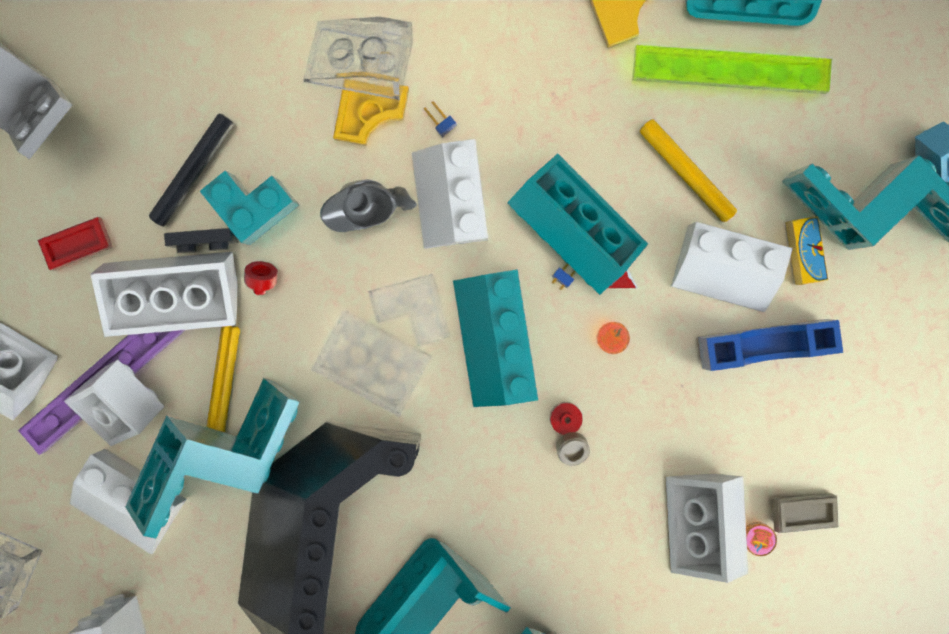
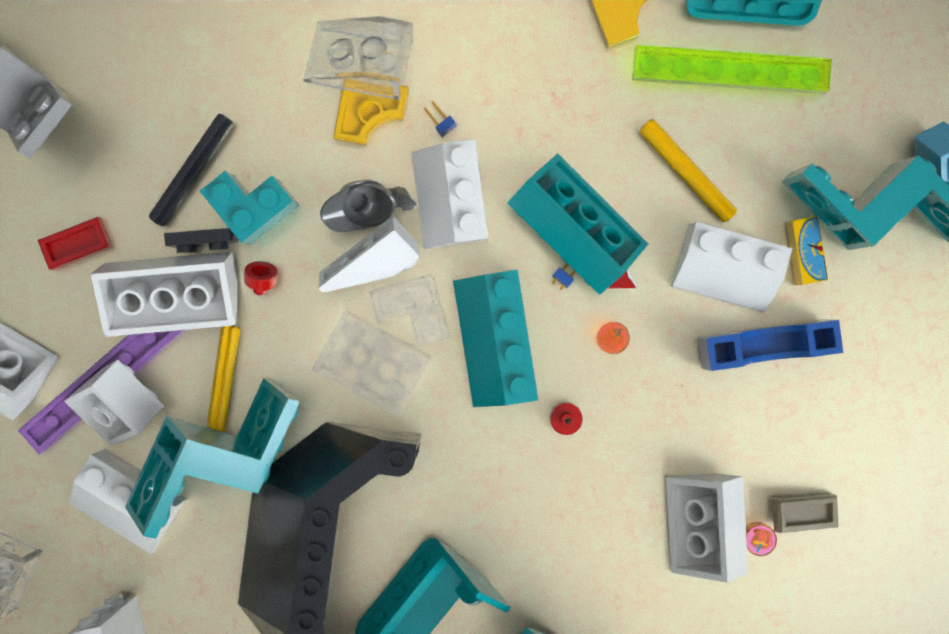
(373, 258): none -> white slope
(572, 449): dark tan tile -> none

